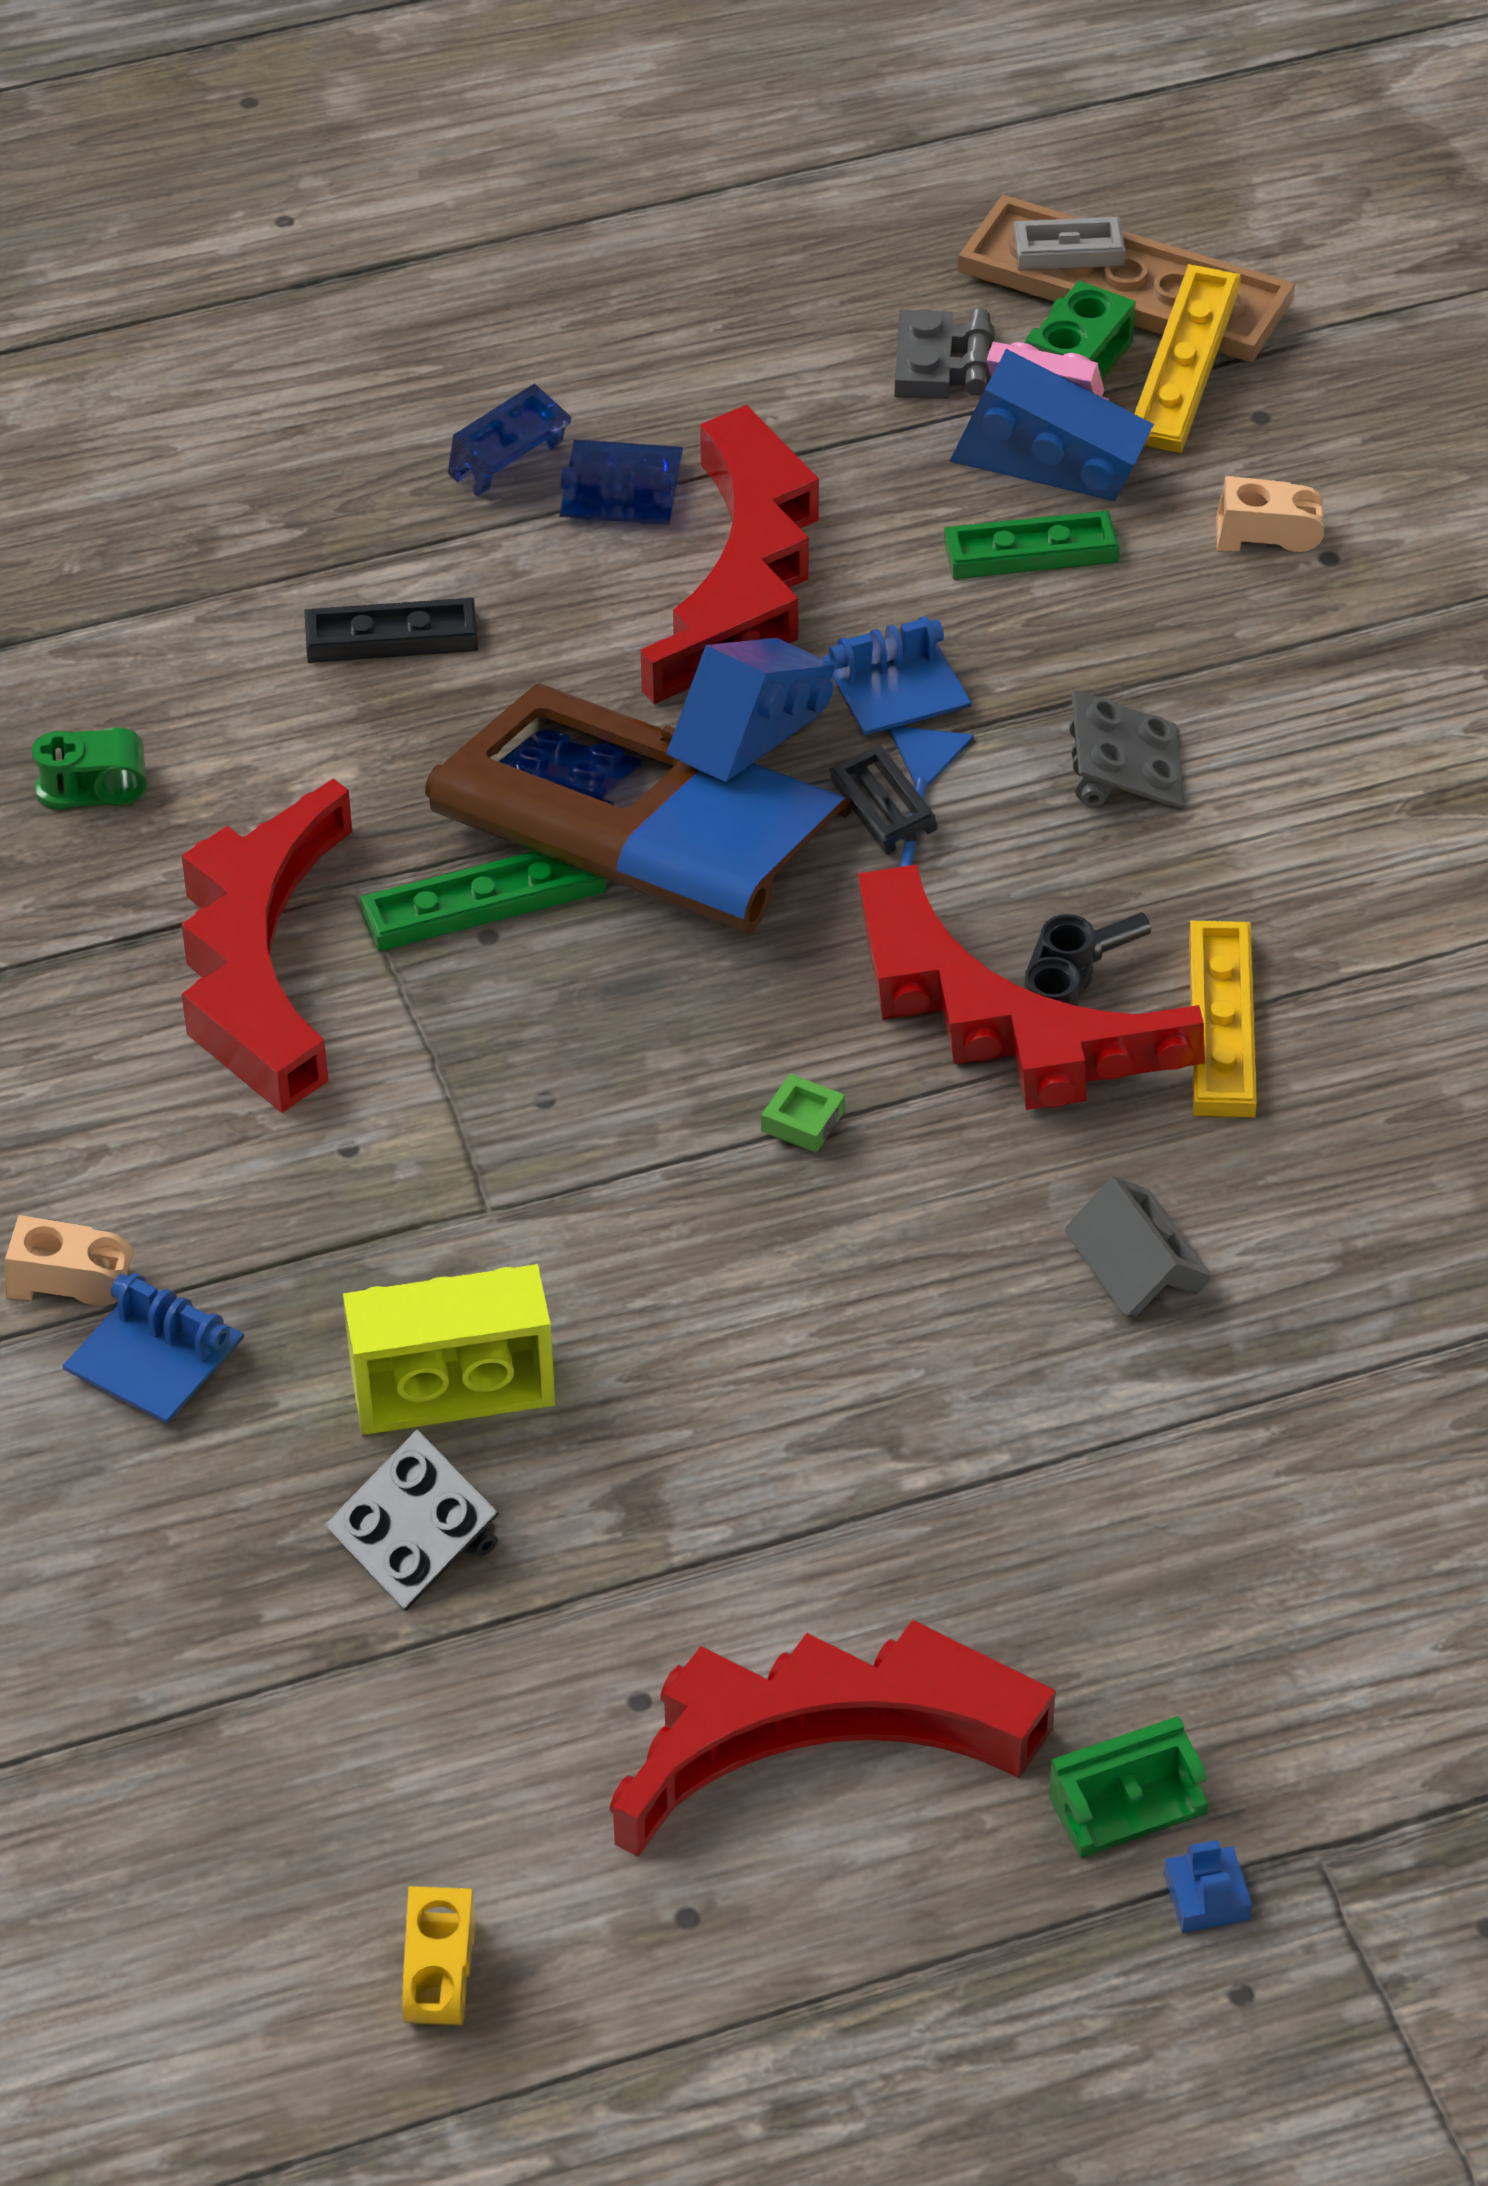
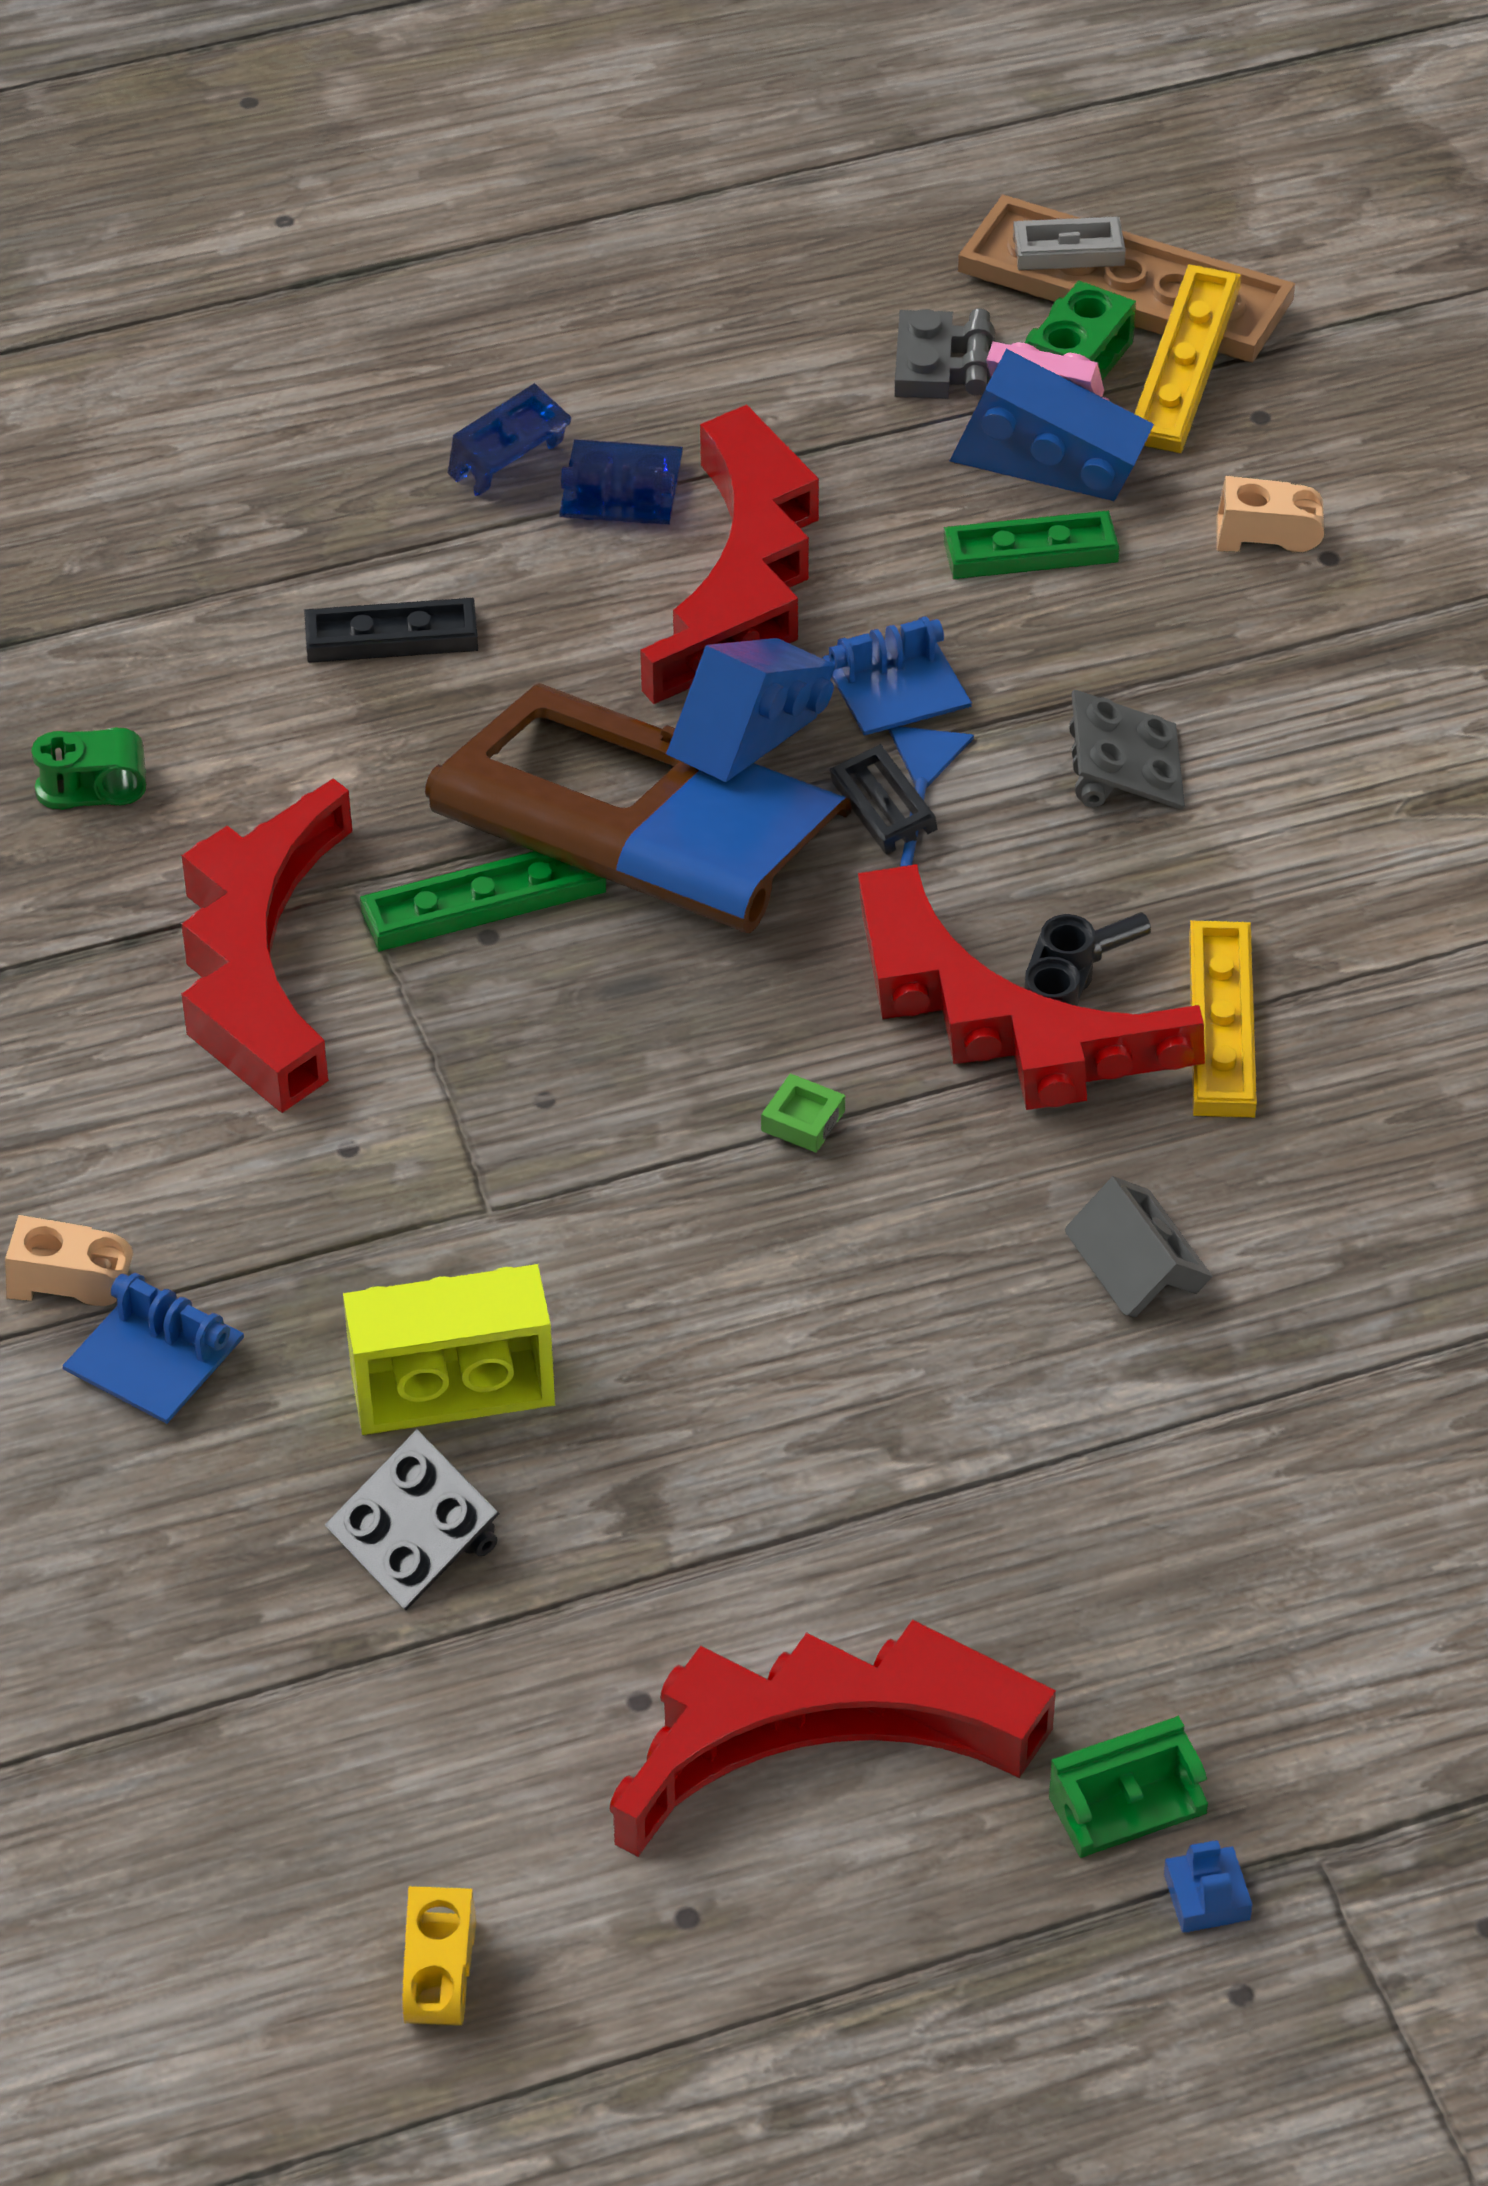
(583, 768): clear blue hinge -> none

